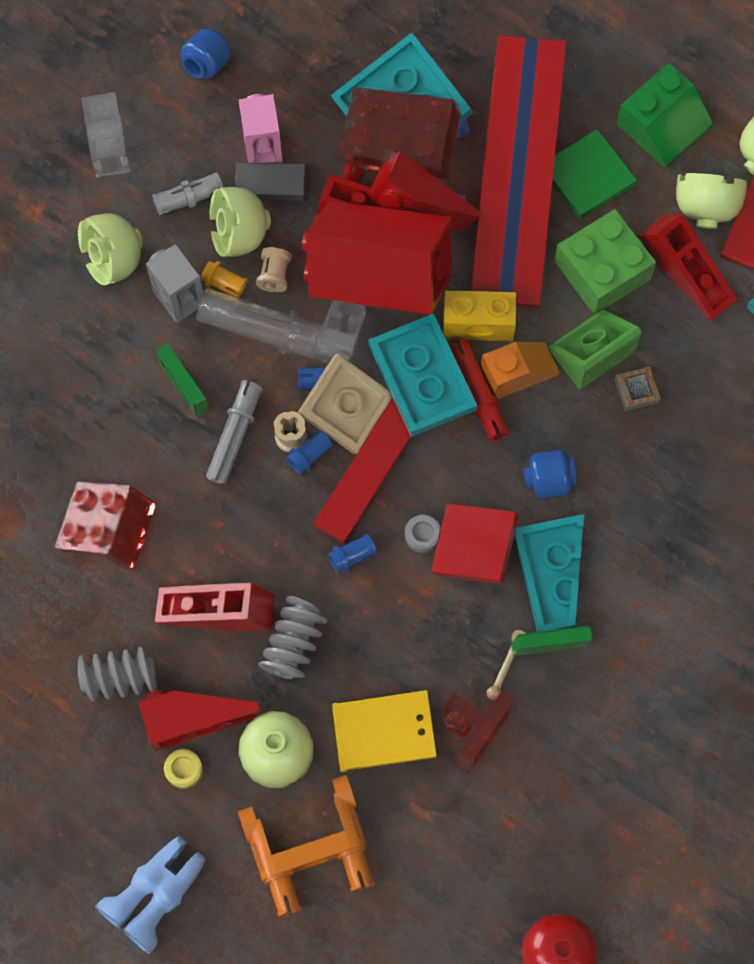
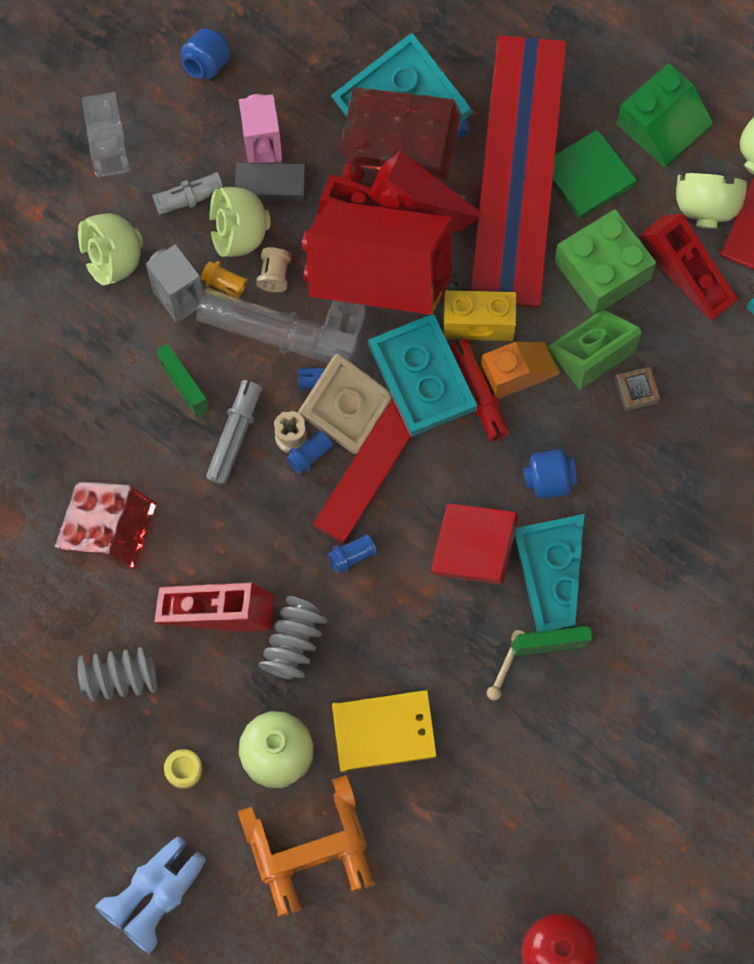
(184, 716): red slope -> none
(422, 533): light grey tile -> none
(480, 728): clear red bracket -> none

